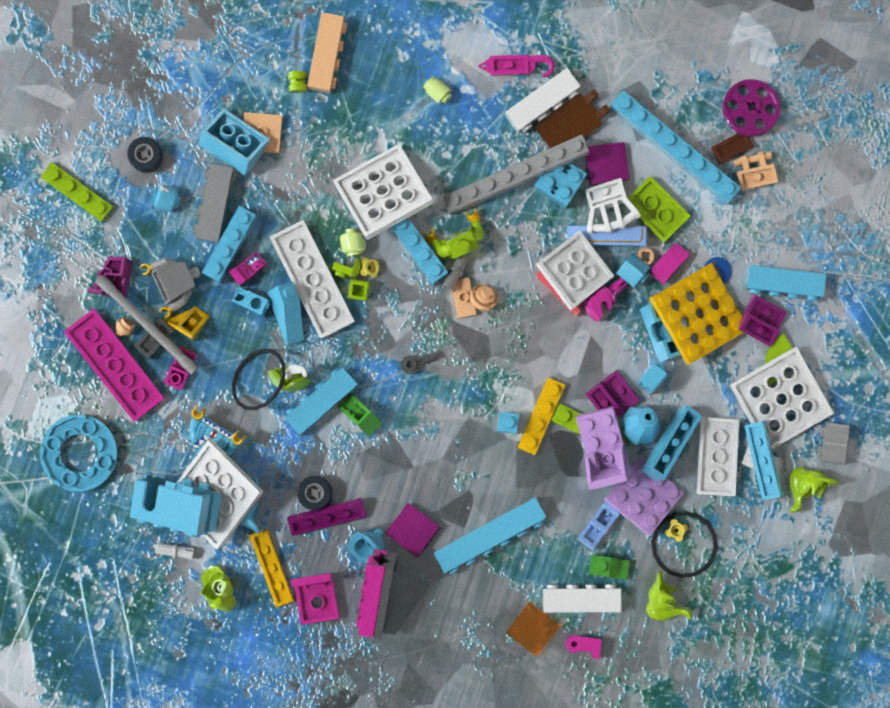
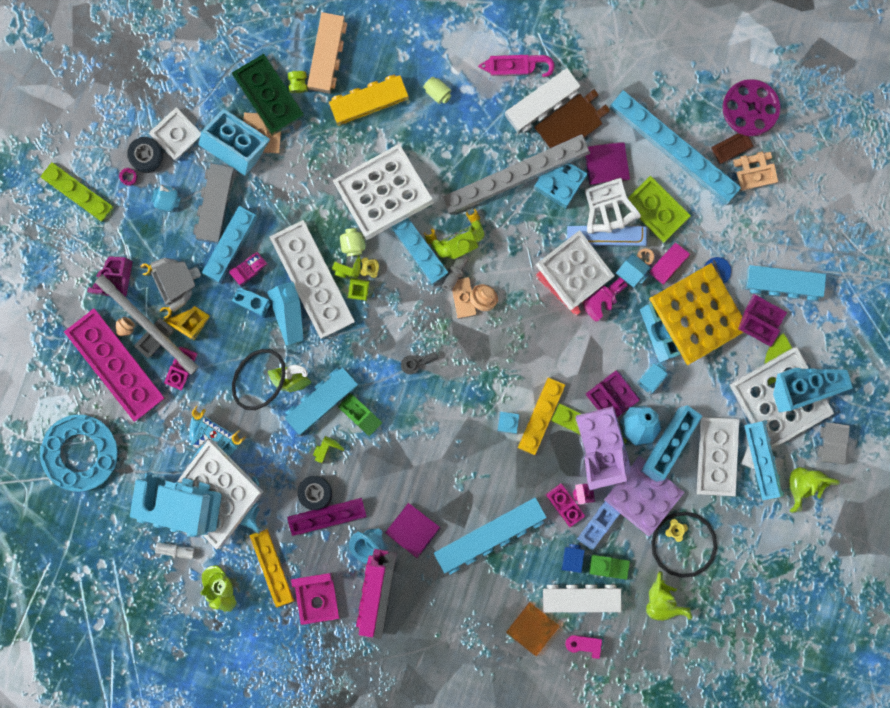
(130, 171): none -> dark pink bush
(175, 134): none -> white plate
(267, 94): none -> dark green plate
(321, 451): none -> lime plate
(368, 100): none -> yellow brick
(565, 505): none -> dark pink slope
(573, 558): none -> blue brick
(583, 494): none -> dark pink plate
(804, 386): none -> medium azure wedge

